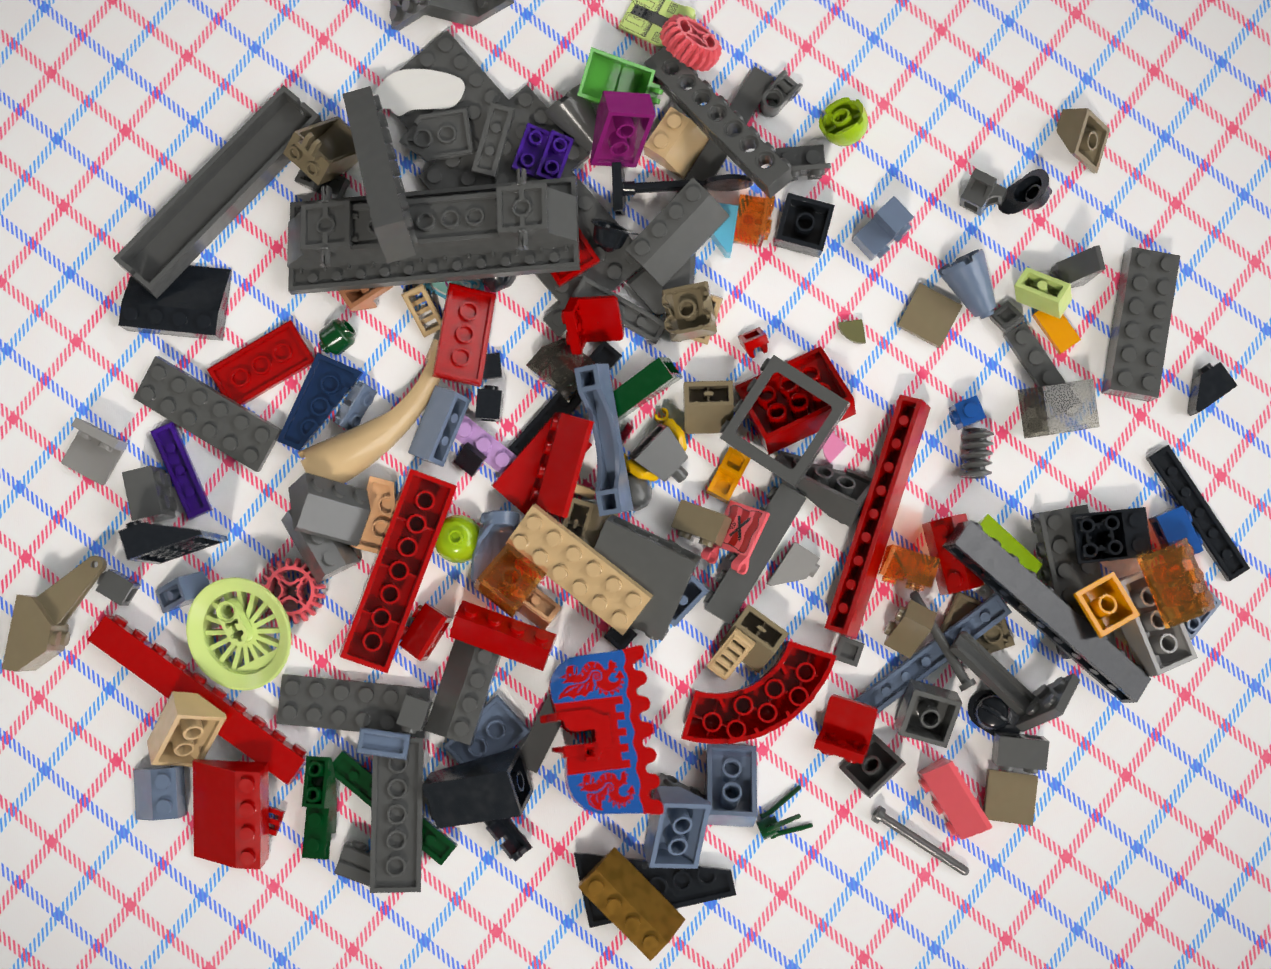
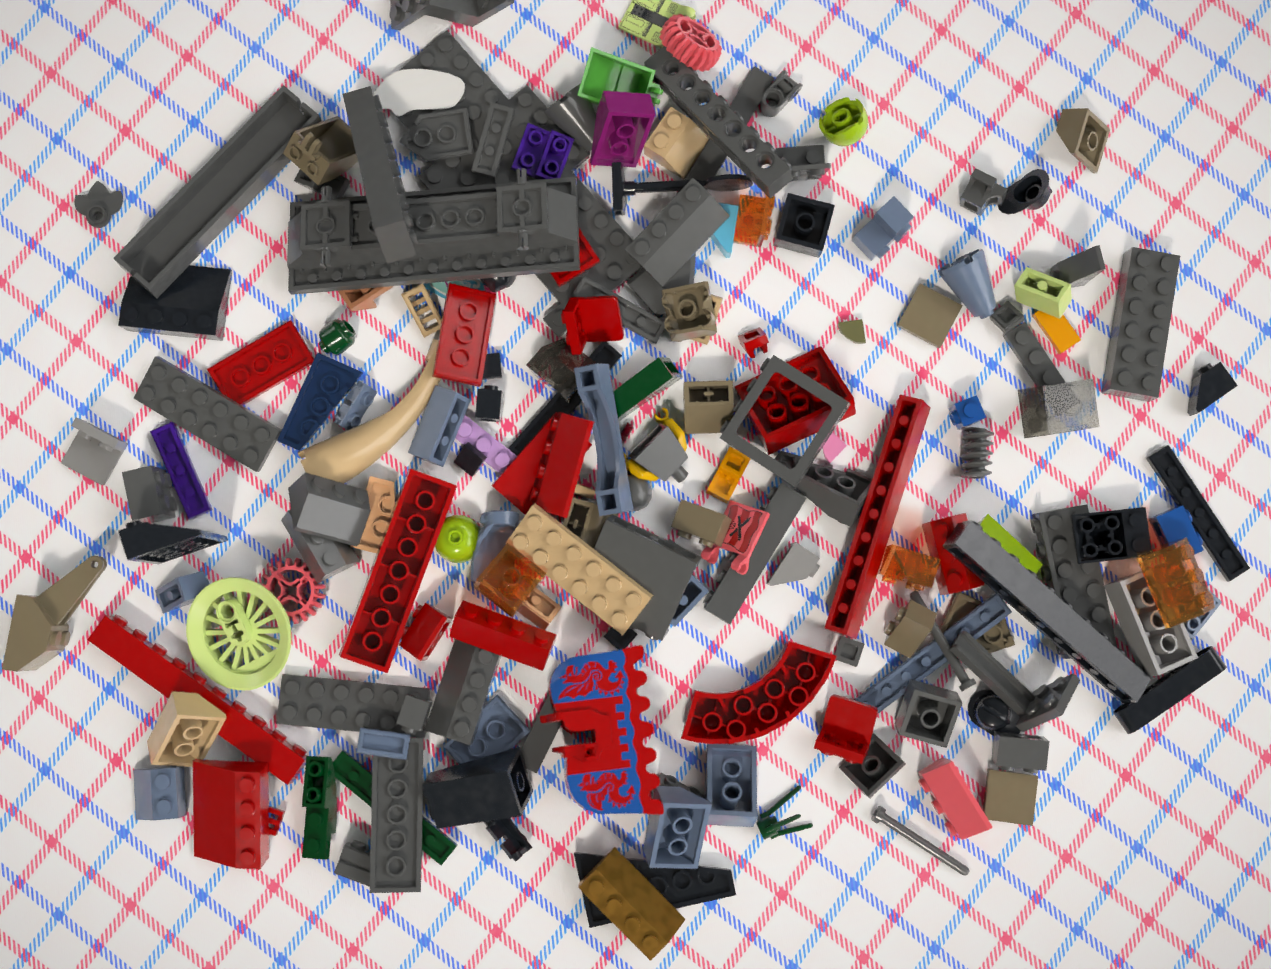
(99, 201): none -> dark grey plate
(117, 587): dark grey brick -> none
(609, 235): black piece -> none
(723, 666): tan slope -> none
(762, 631): dark tan slope -> none
(1106, 604): light orange slope -> none
(1170, 690): none -> black beam

